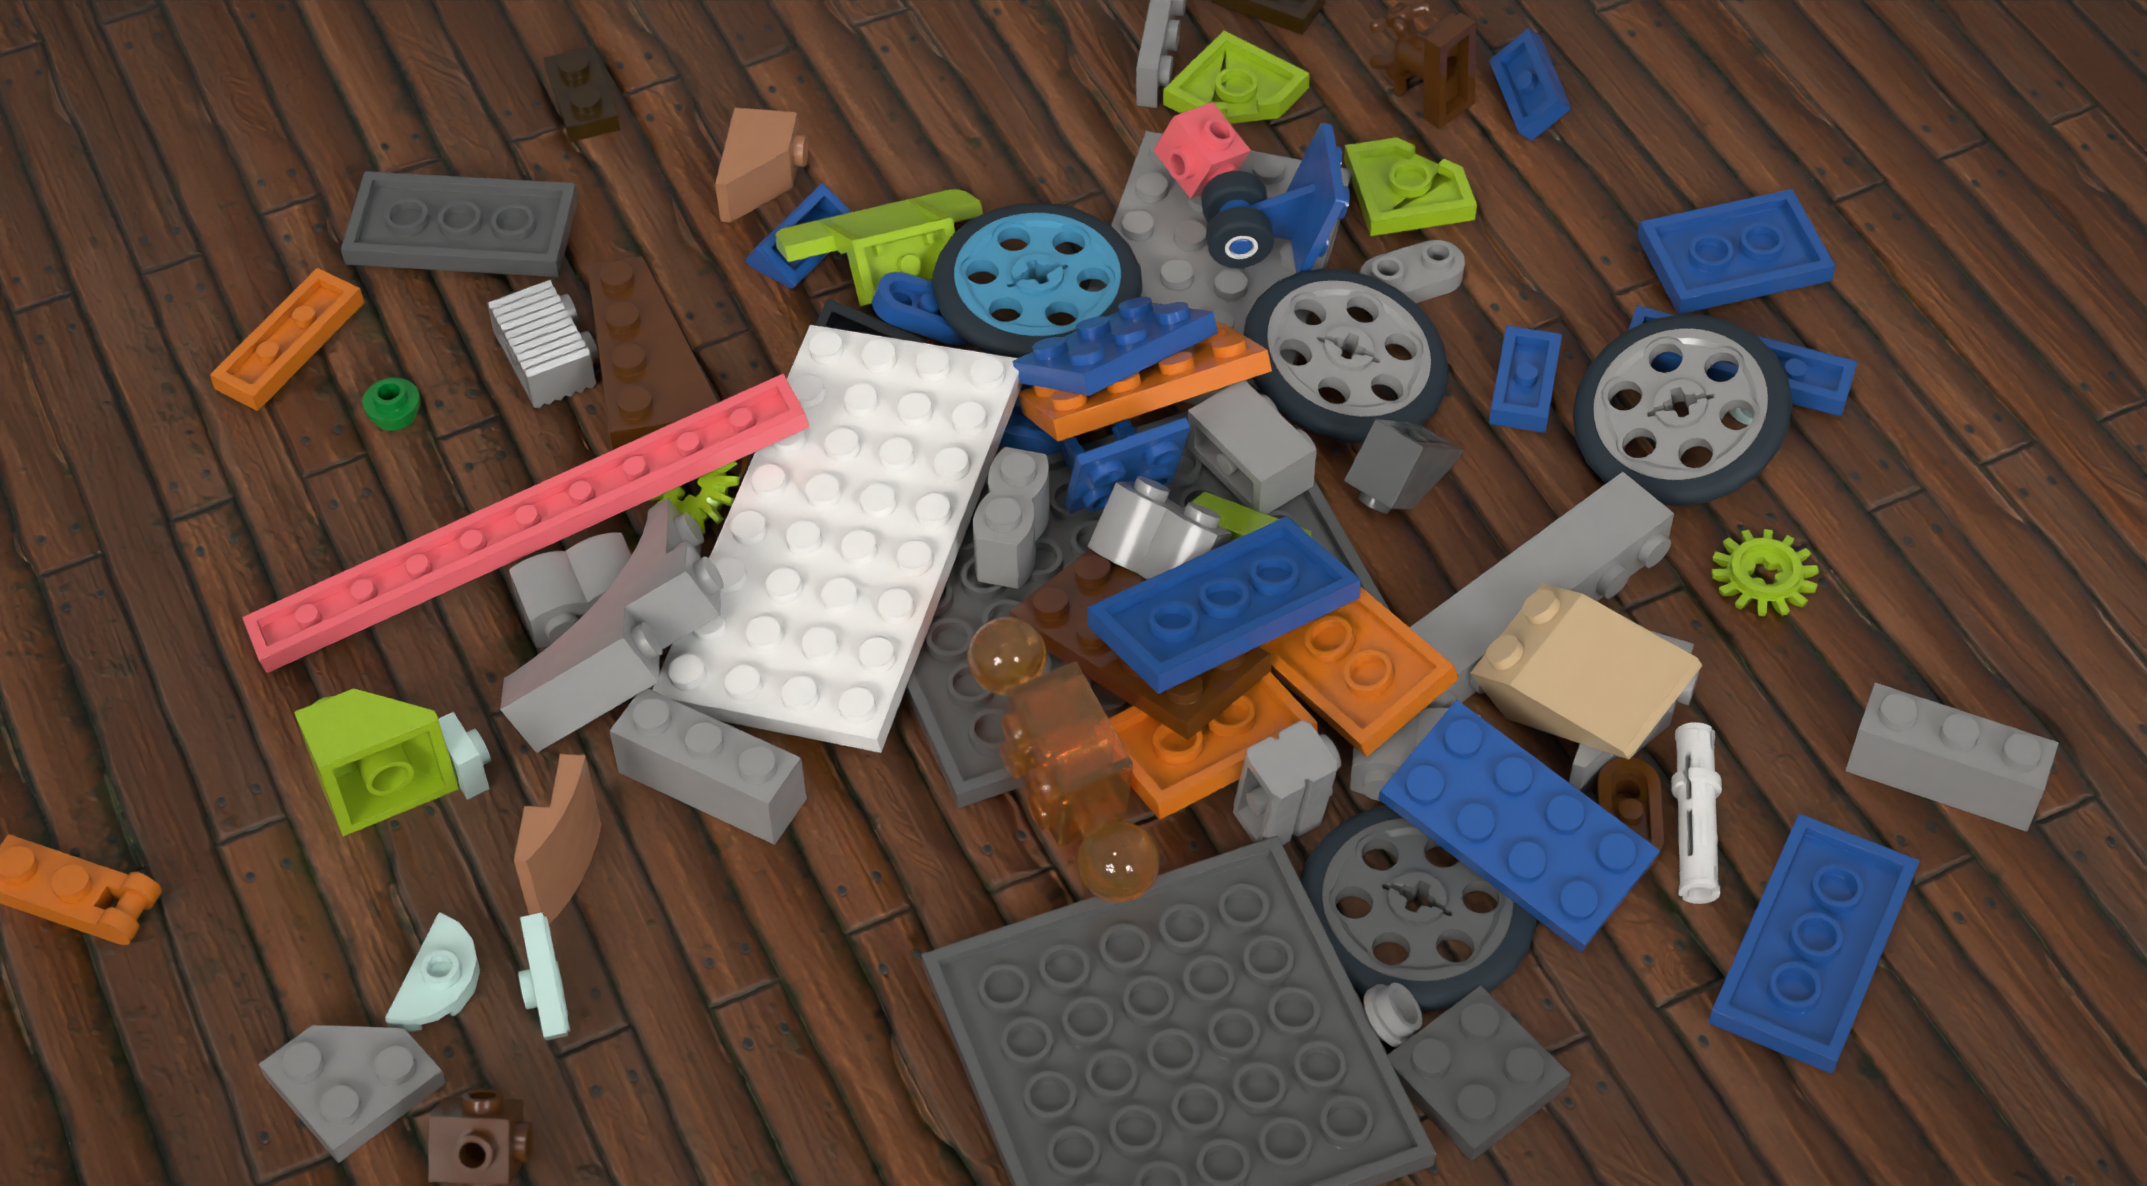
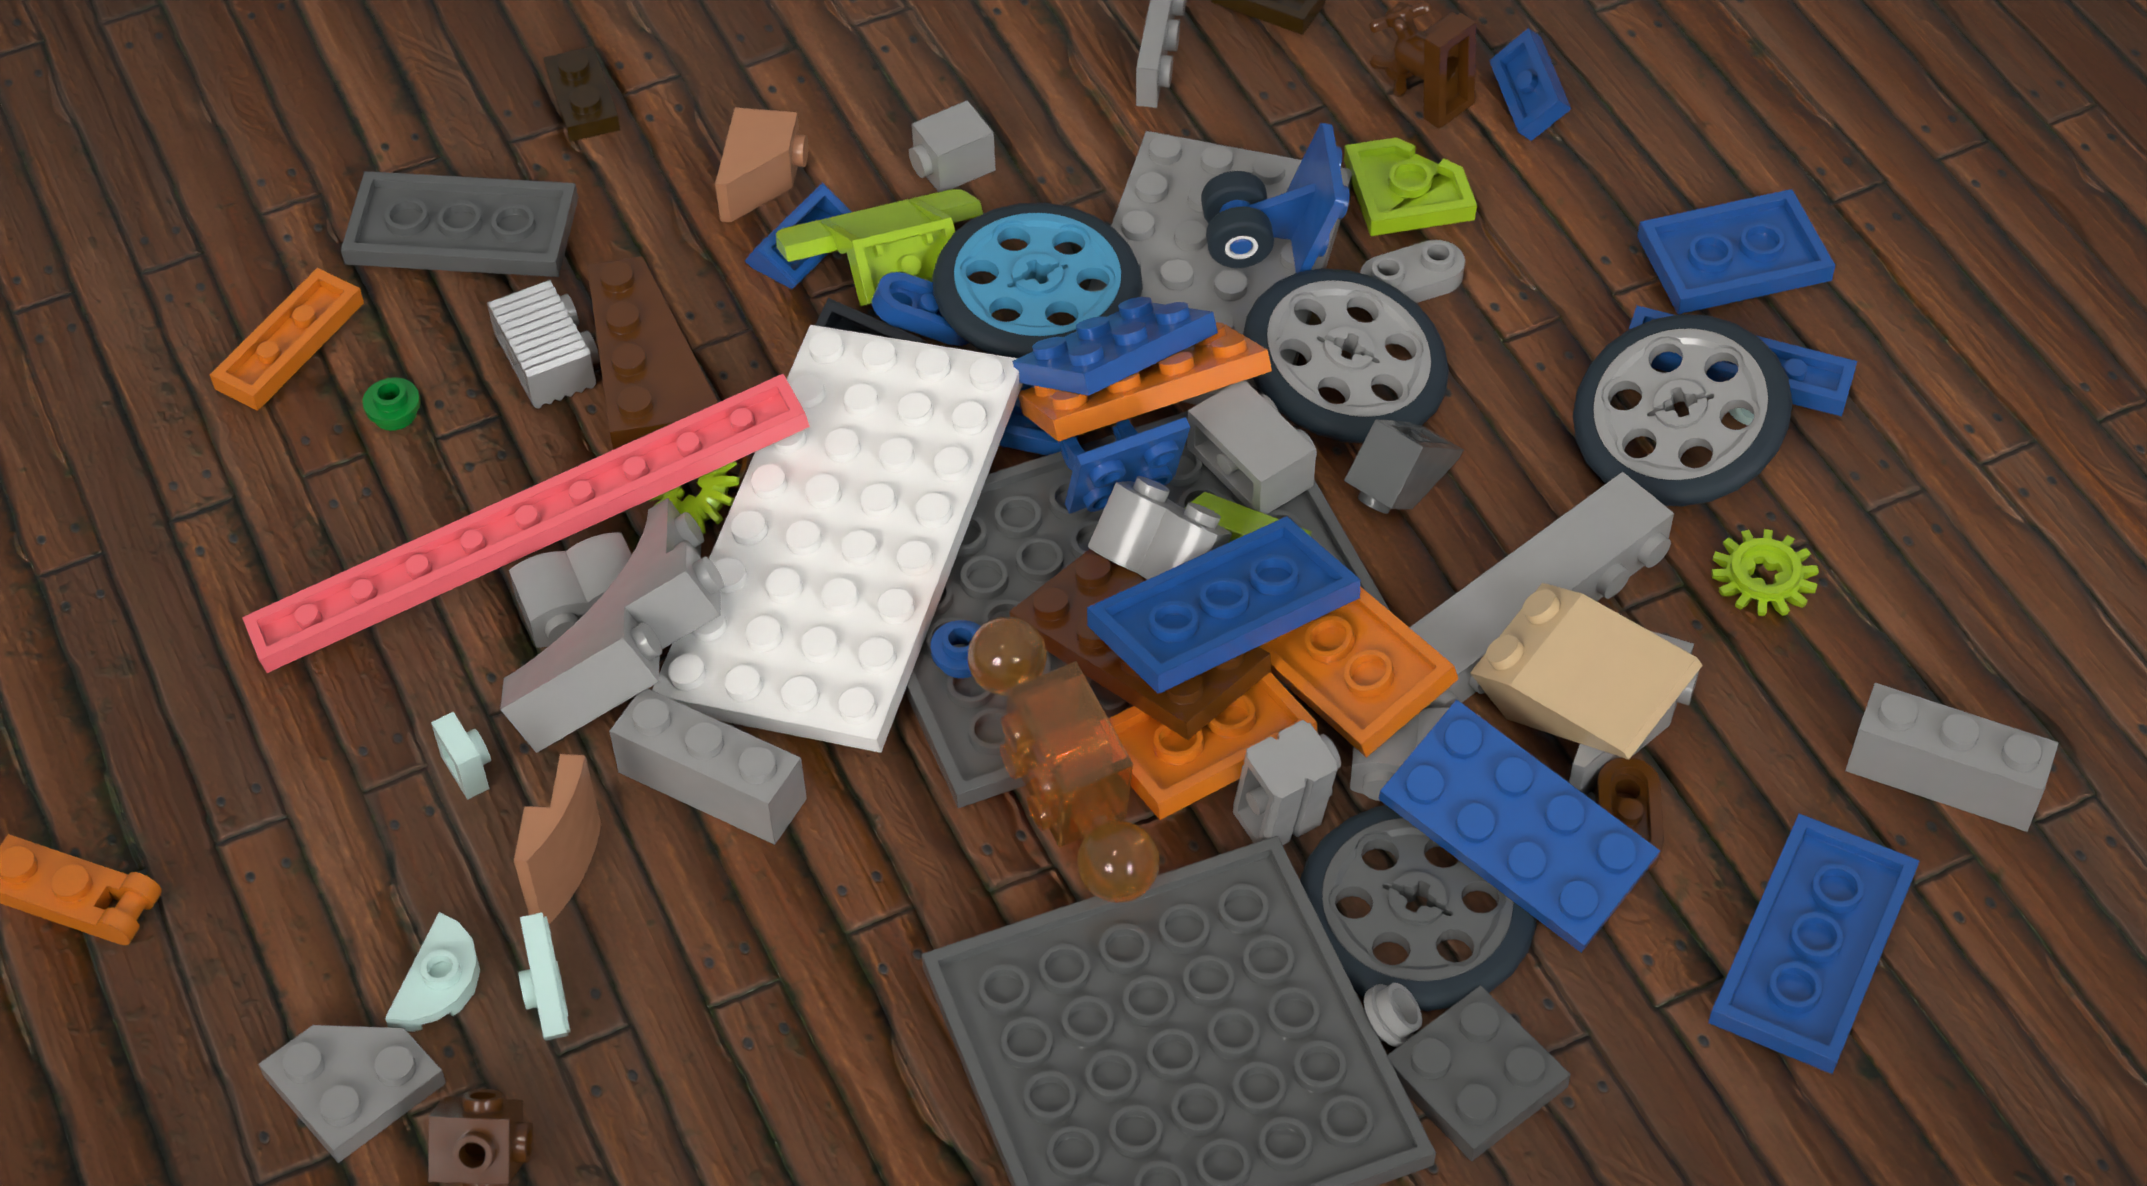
(375, 756): lime slope -> none
(946, 656): none -> blue plate
(952, 147): none -> light grey brick
(1011, 517): light grey brick -> none
(1200, 147): coral brick -> none
(1239, 80): lime plate -> none
(1525, 379): blue plate -> none
(1696, 788): white pin -> none

